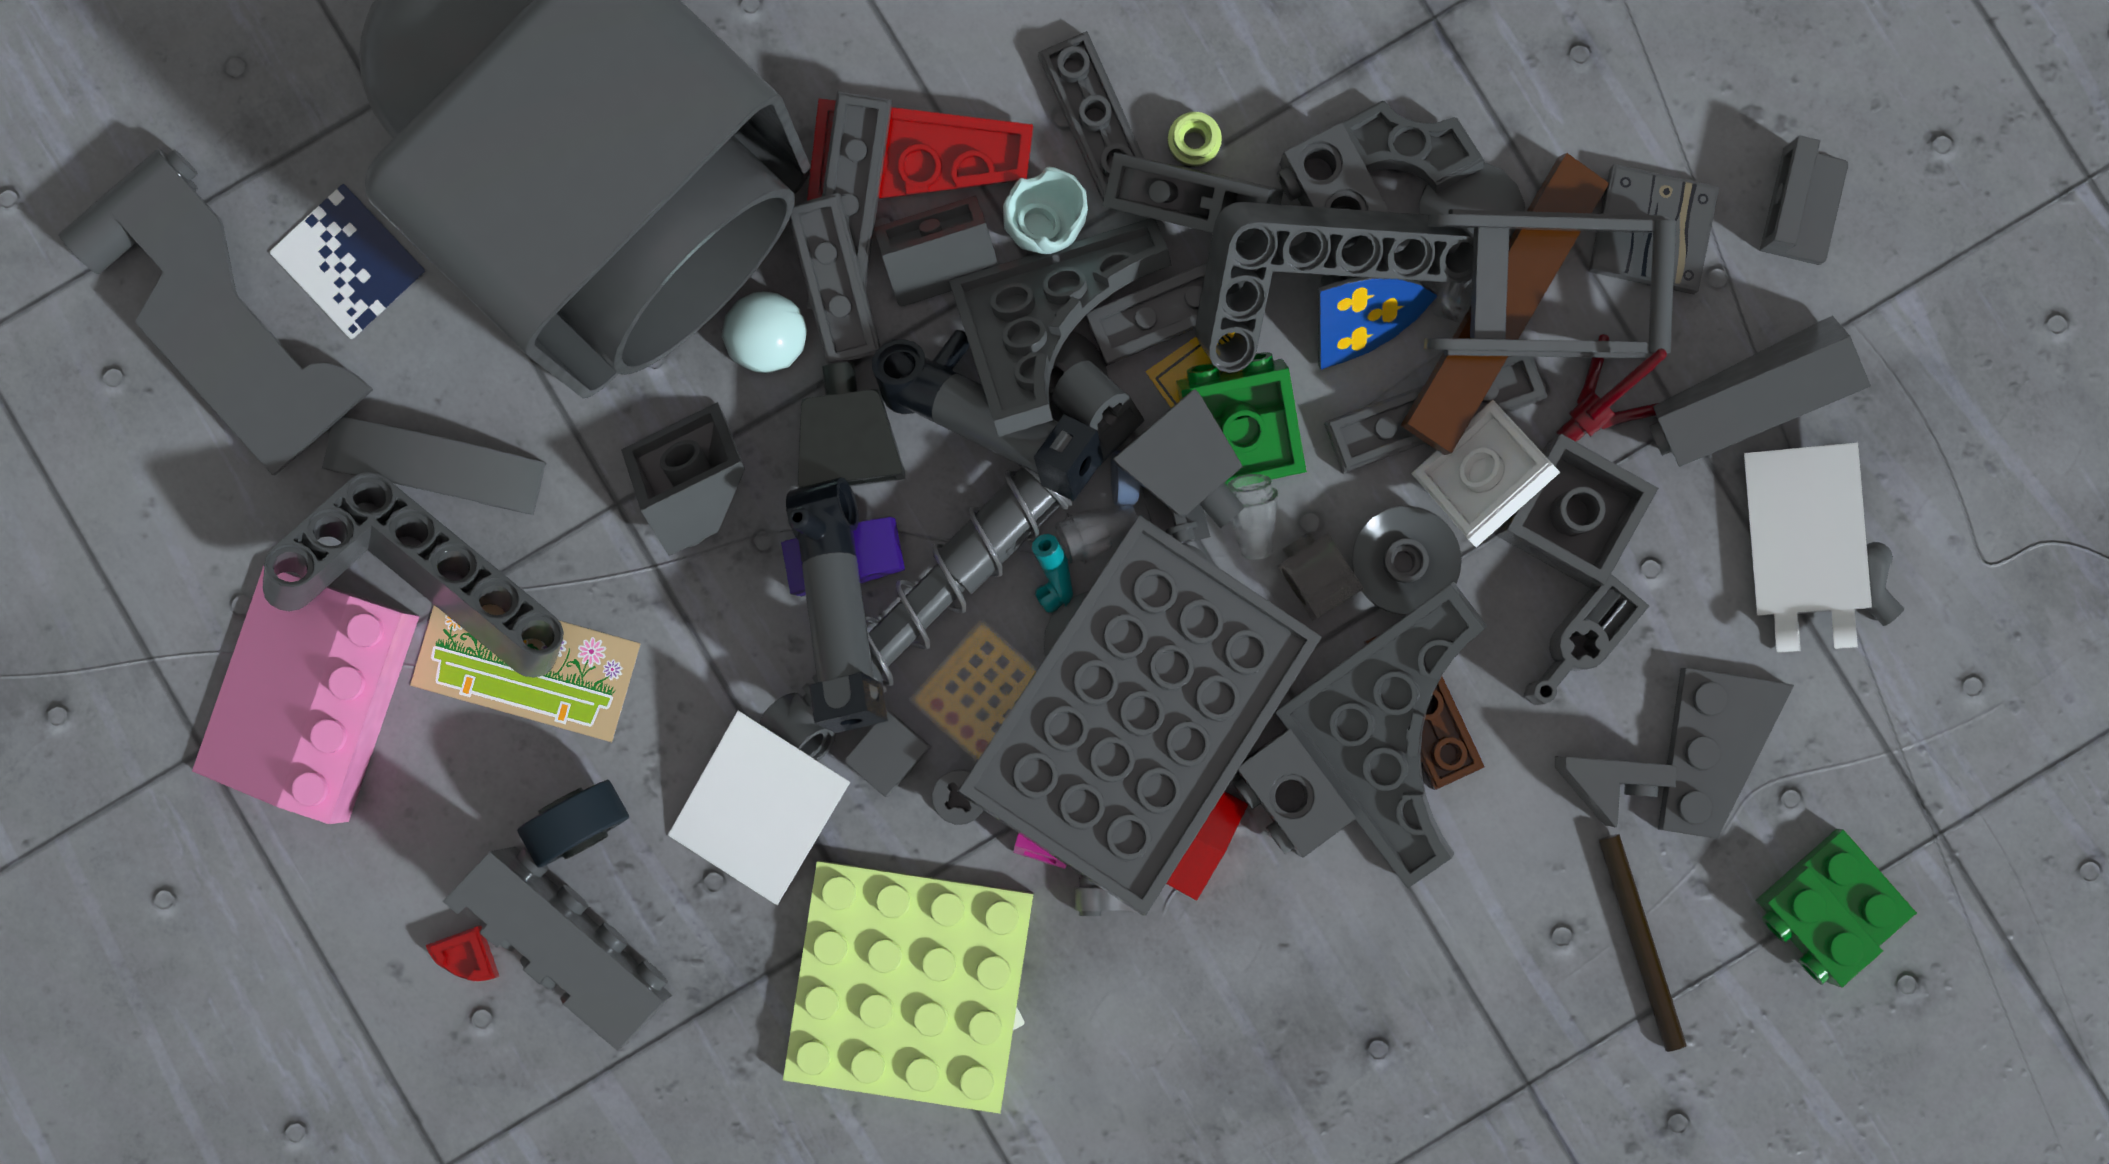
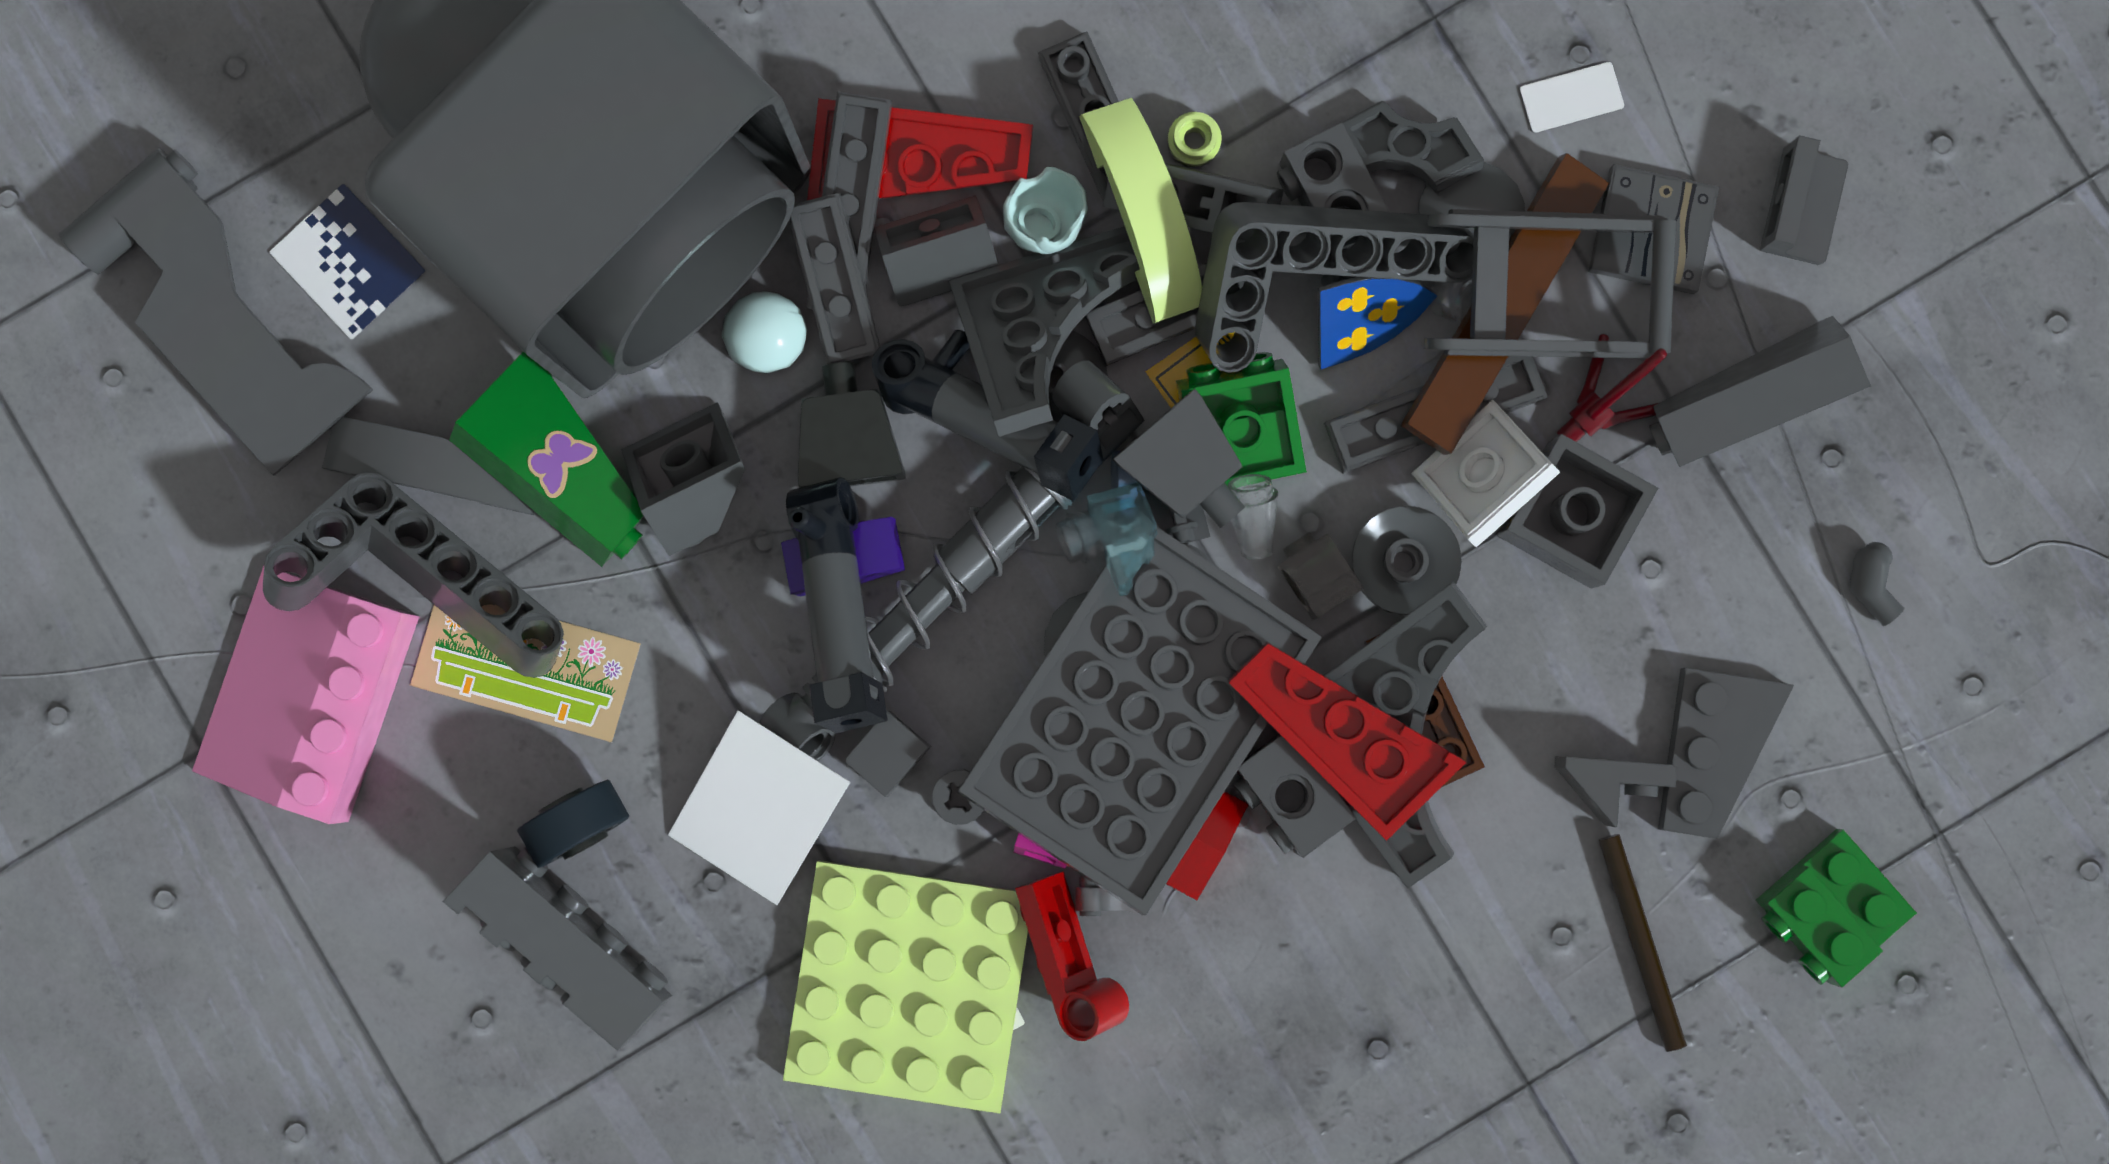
(465, 955): red tile -> none
(549, 459): none -> green slope
(974, 688): clear tile -> none
(1056, 569): teal arm -> none
(1081, 1001): none -> red plate
(1125, 530): none -> clear light blue slope
(1147, 206): none -> yellowish green slope
(1353, 745): none -> red wing
(1572, 97): none -> white sticker
(1604, 618): dark grey piece -> none
(1808, 538): white tile -> none

